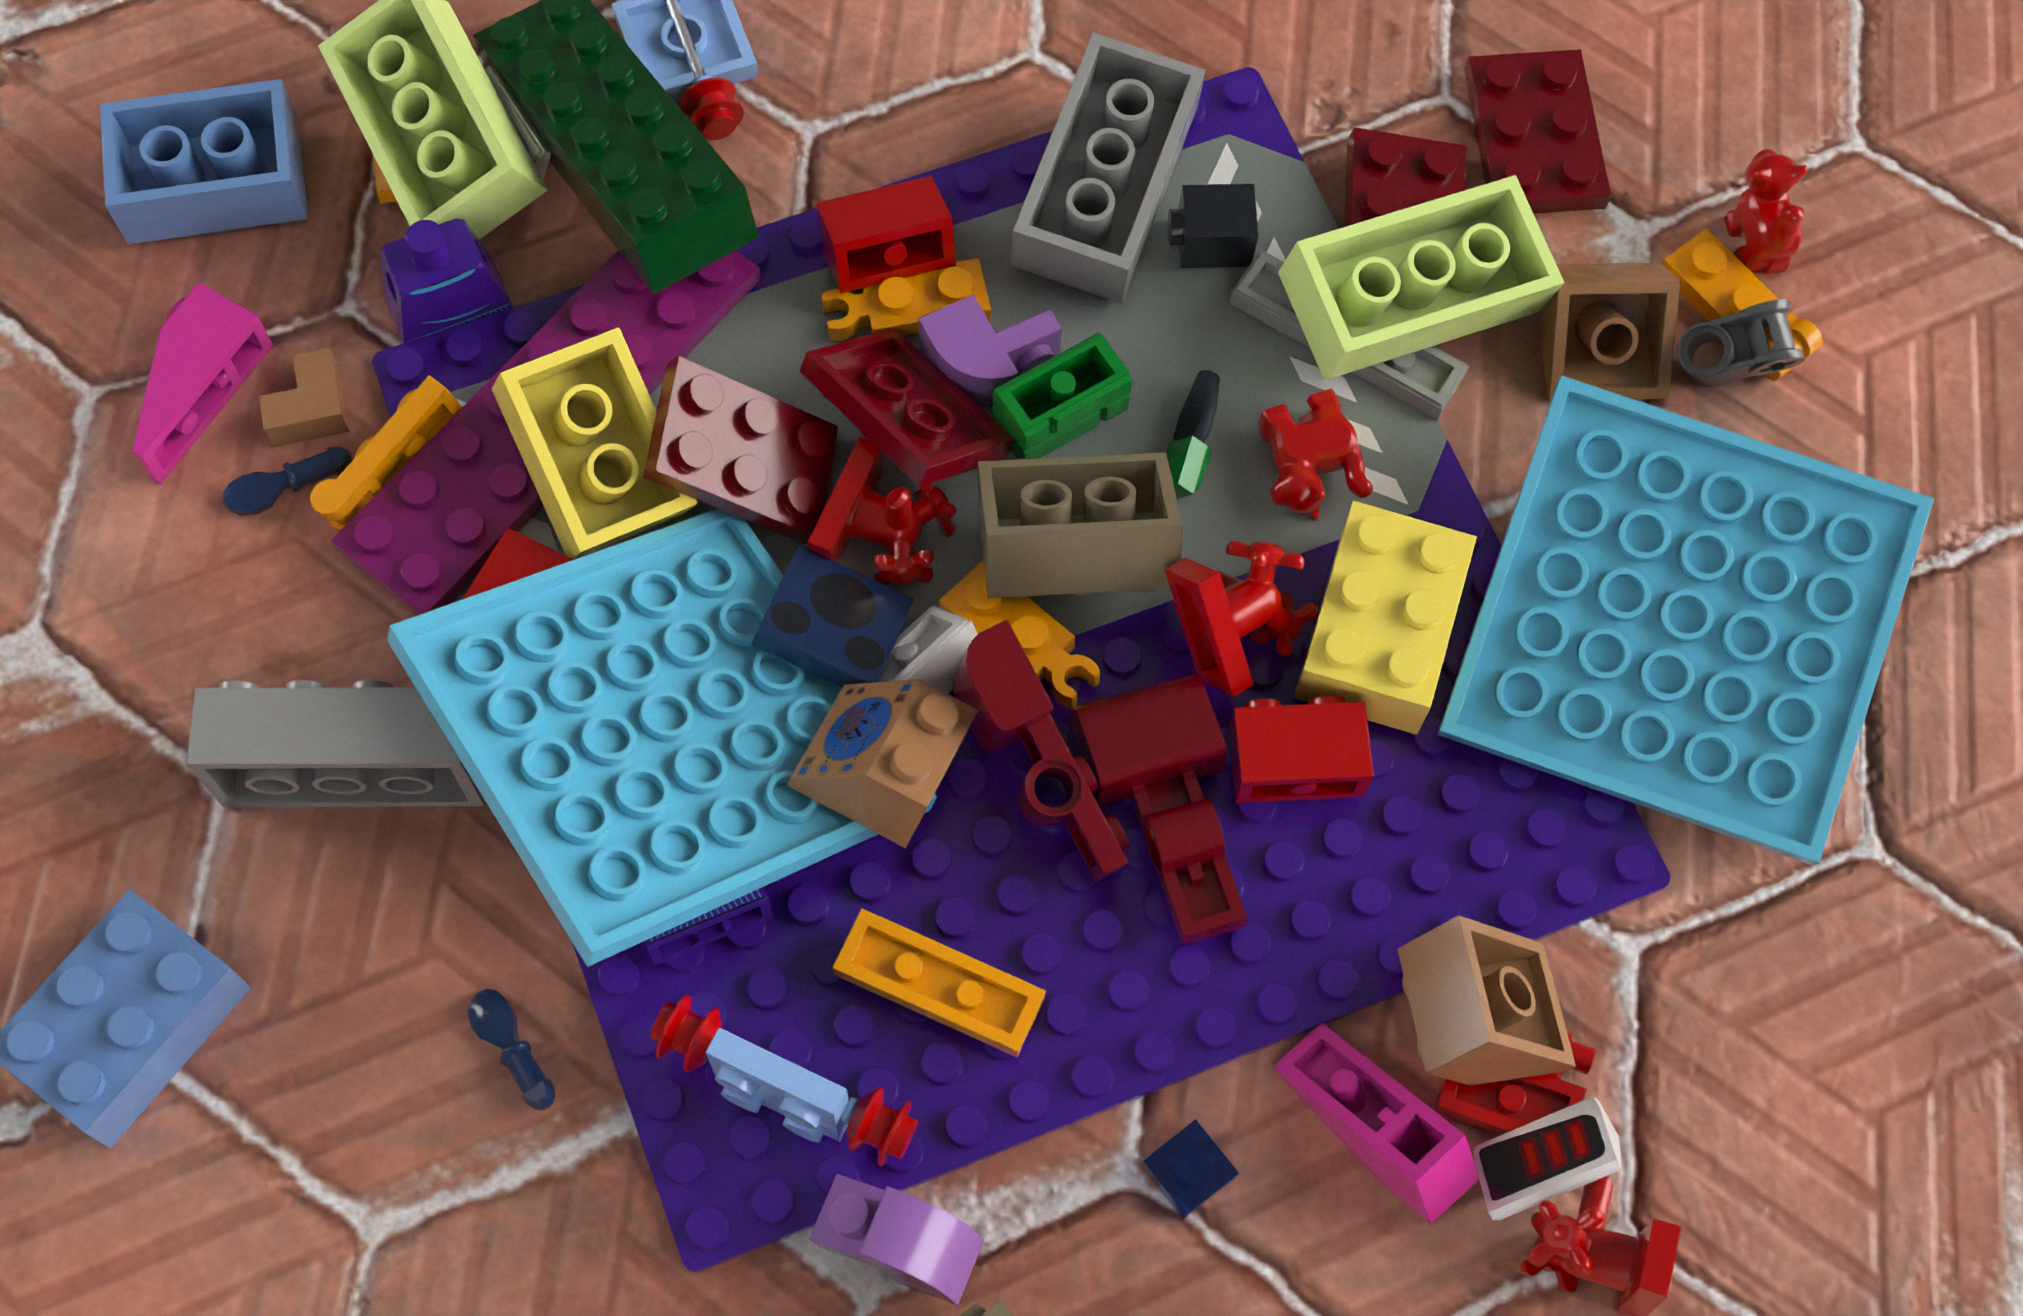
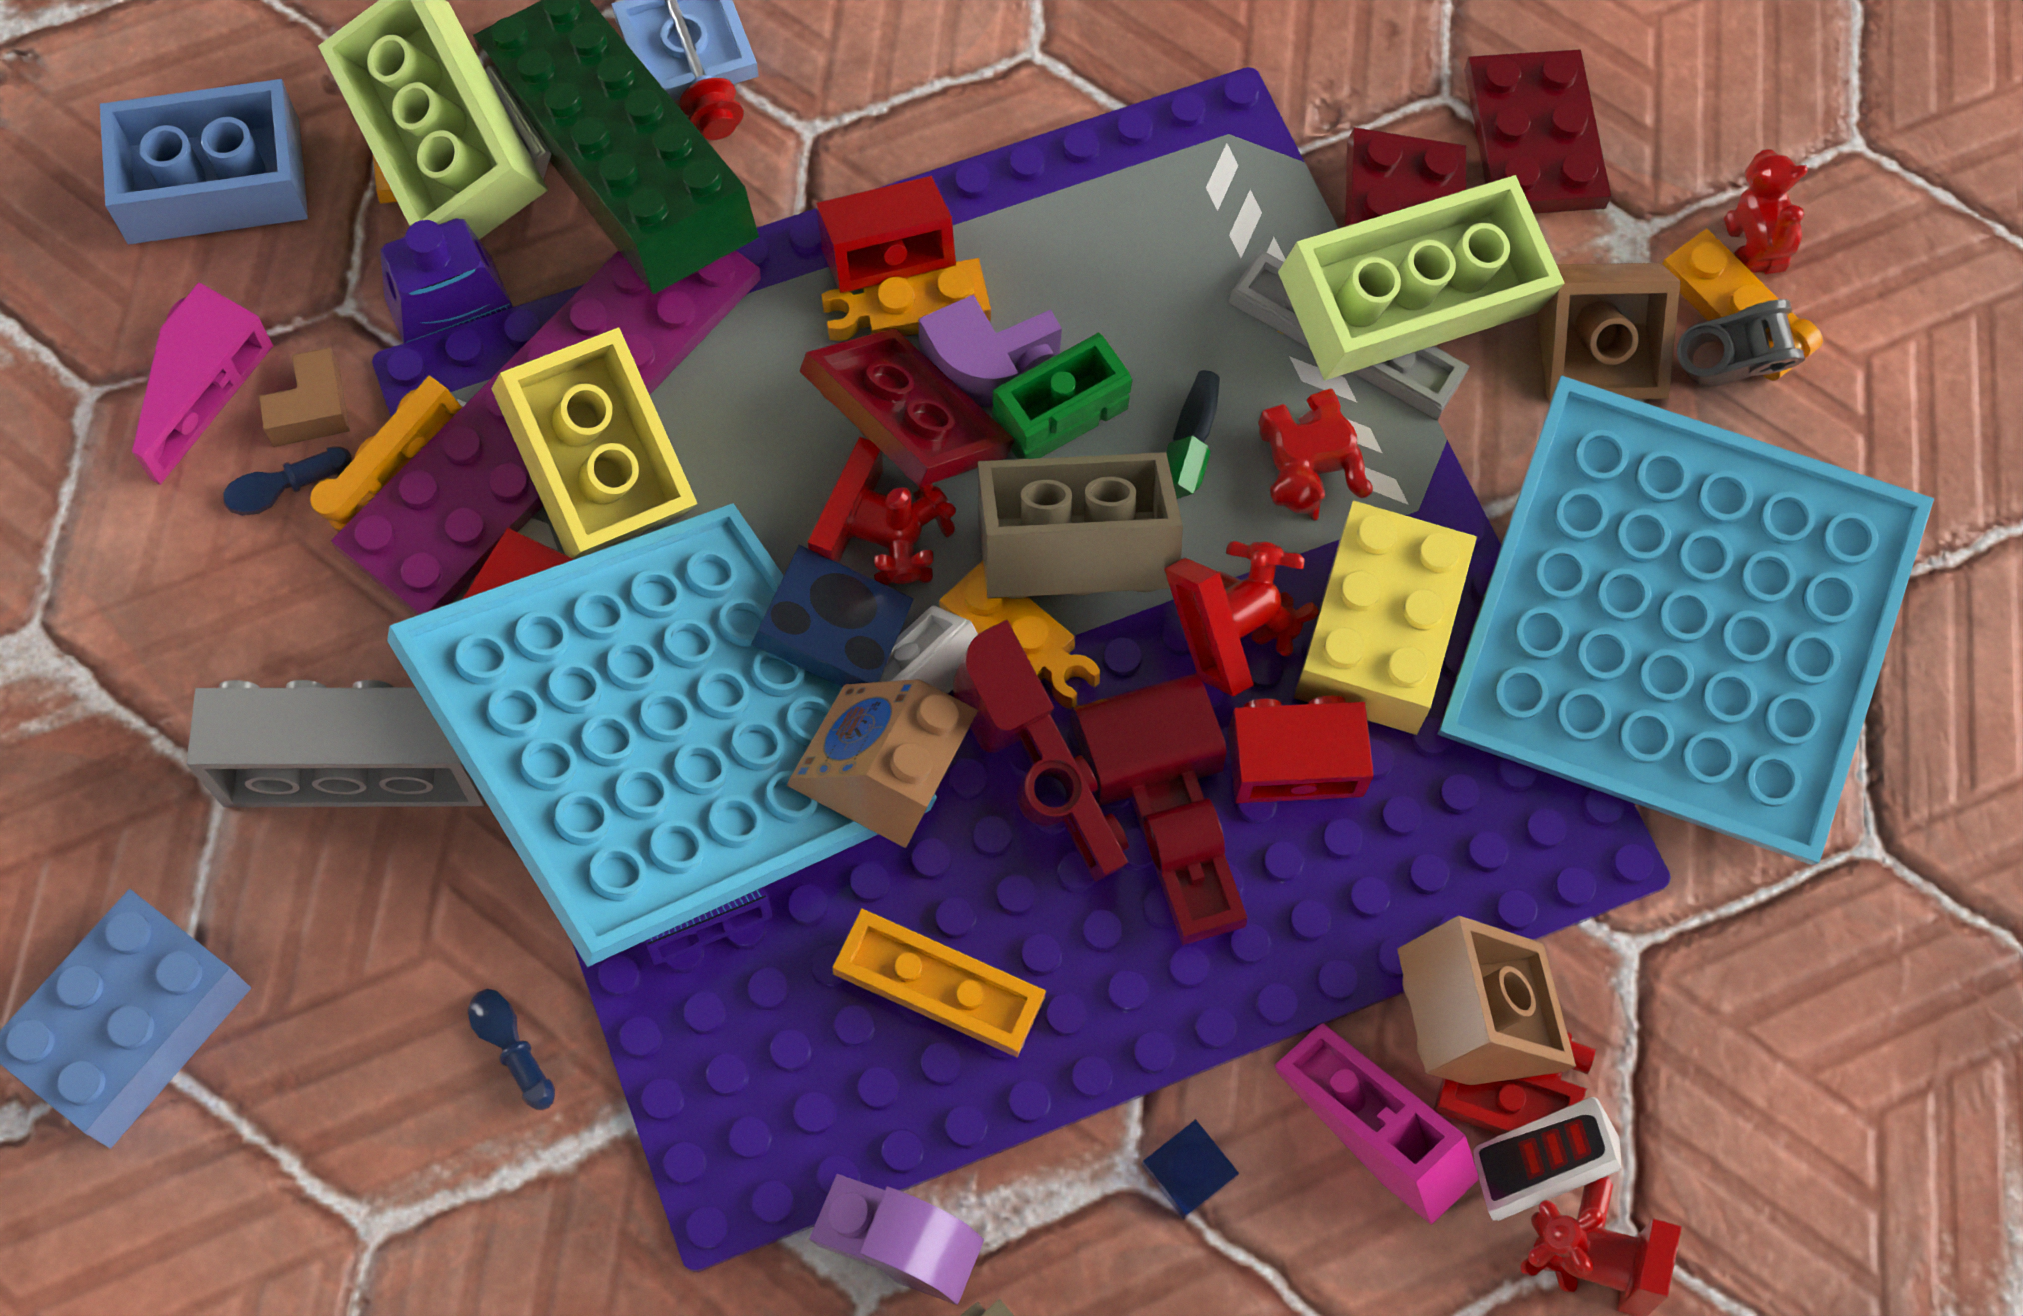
(740, 450): plate -> none
(762, 1078): plate -> none
(1106, 167): light grey brick -> none
(1215, 225): black brick -> none

